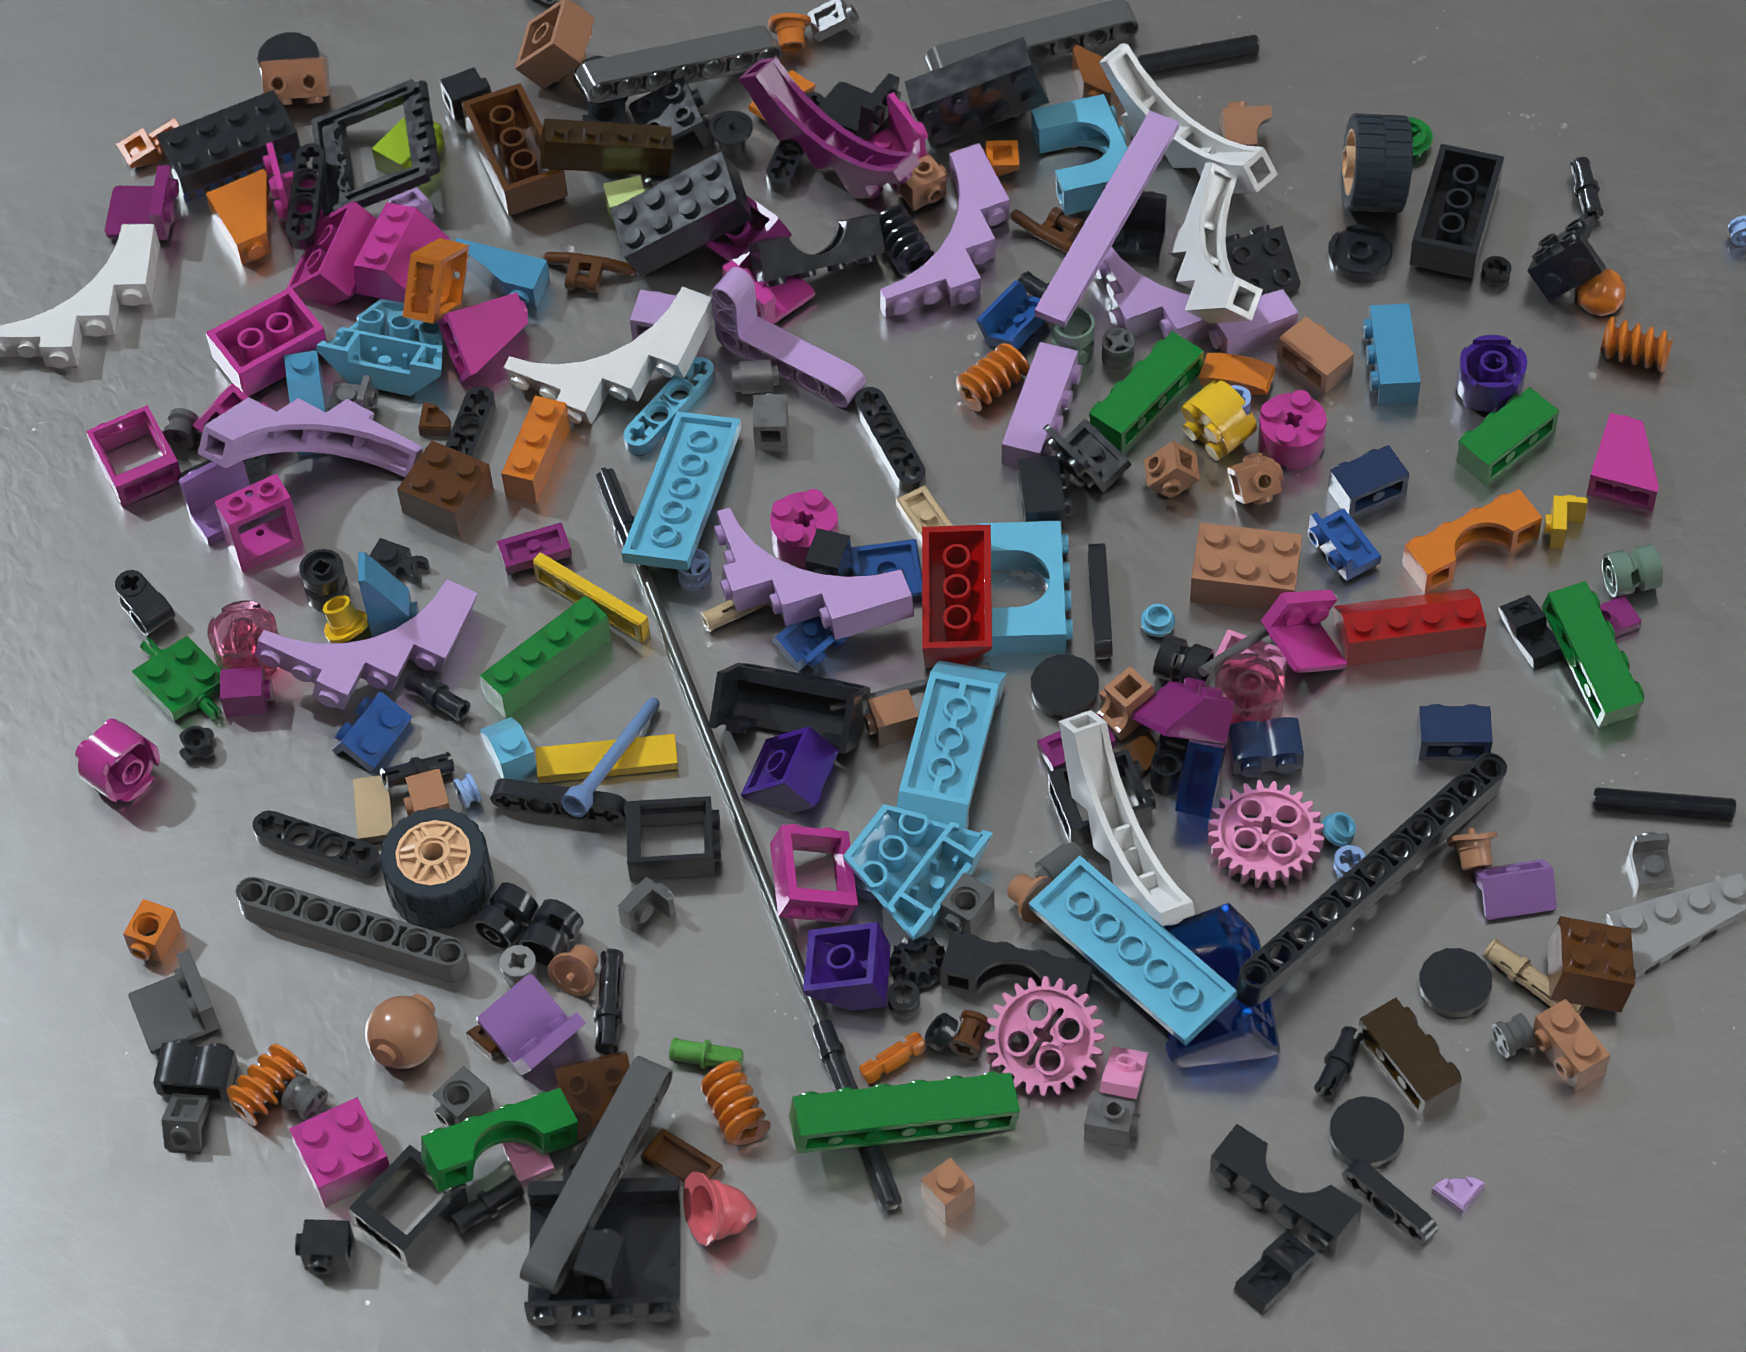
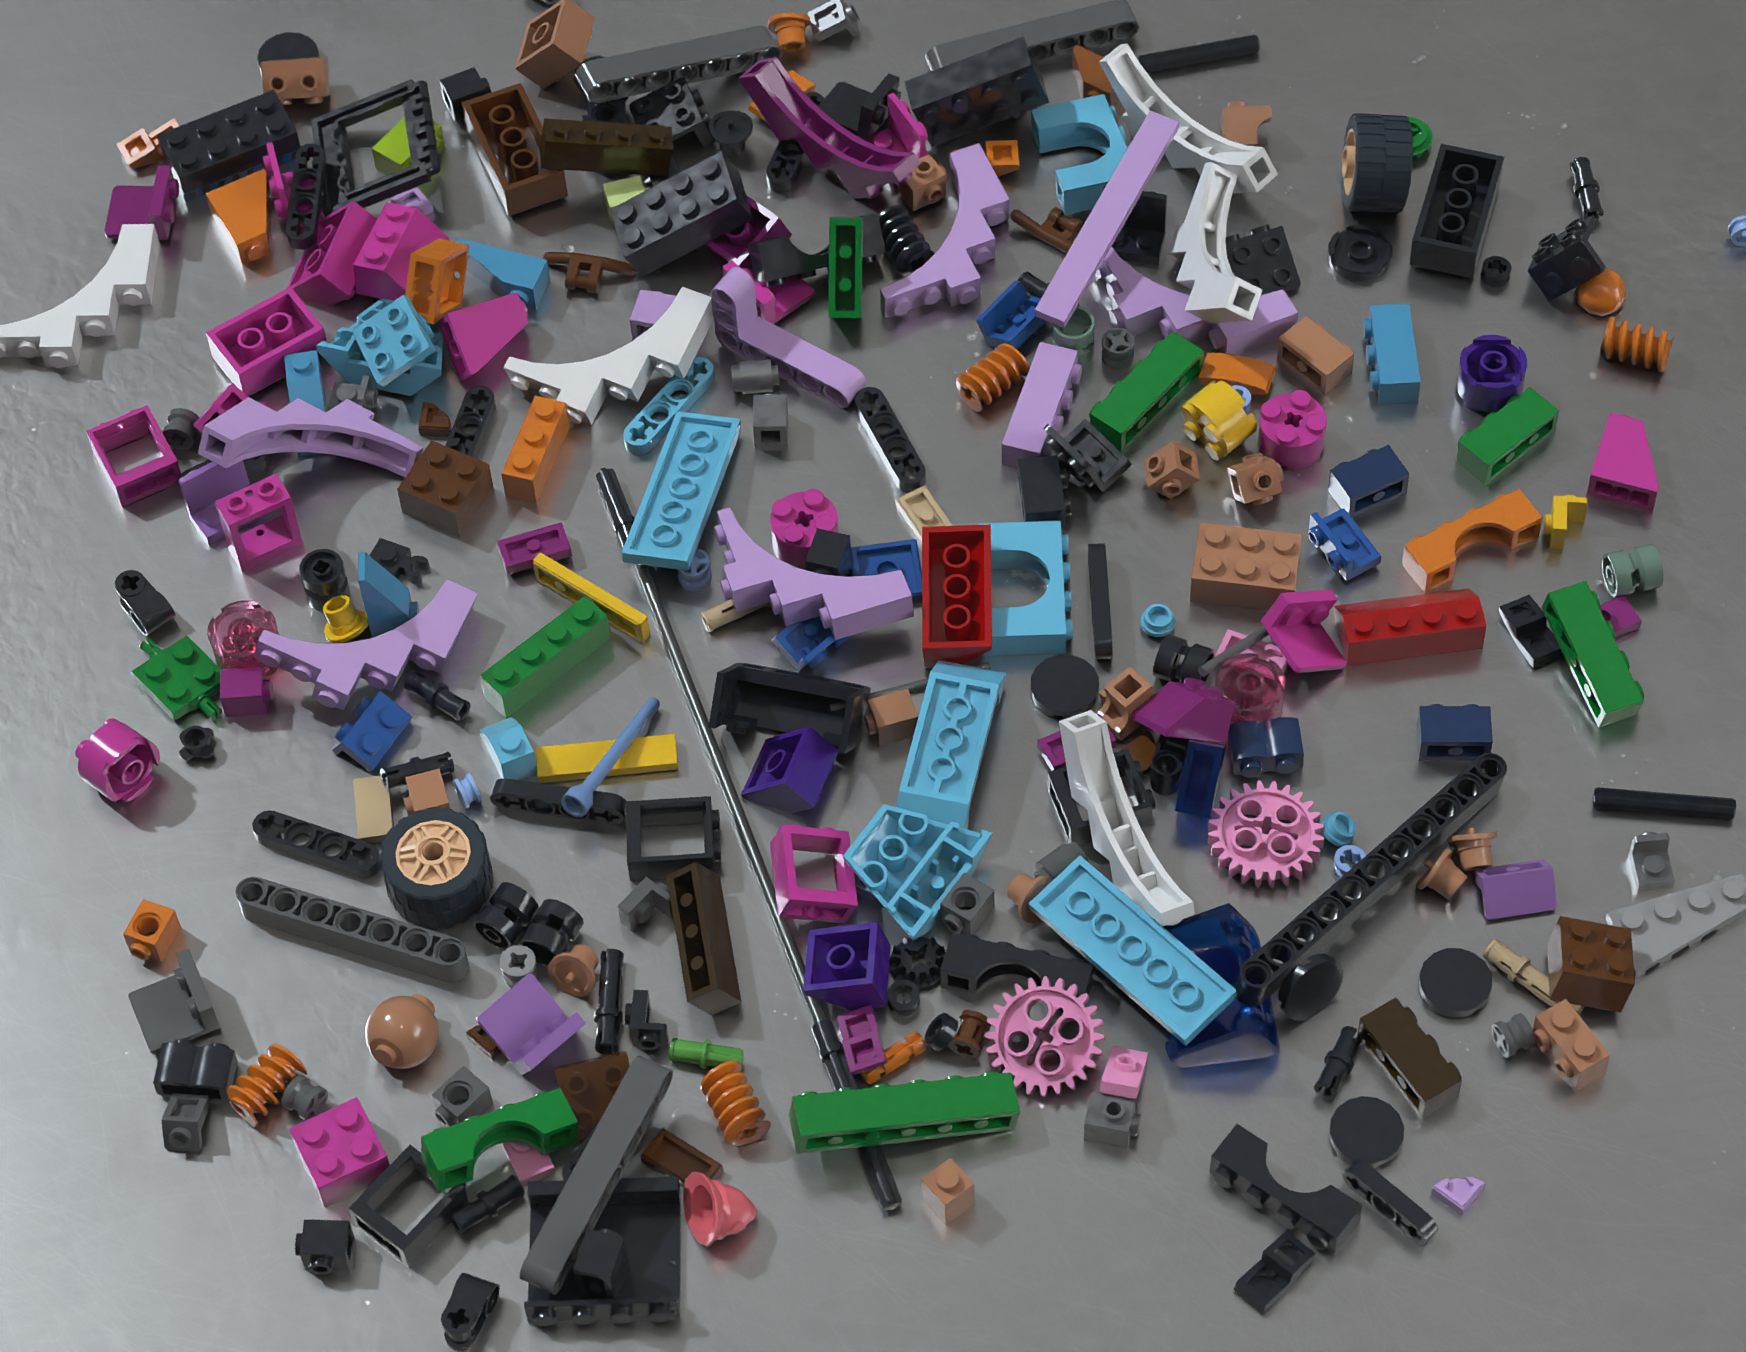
(394, 340): none -> medium azure plate
(468, 1310): none -> black piece
(642, 1032): none -> black bracket
(703, 938): none -> dark brown brick
(845, 267): none -> green brick
(861, 1040): none -> magenta slope
(1310, 987): none -> black tile
(1442, 875): none -> nougat piece

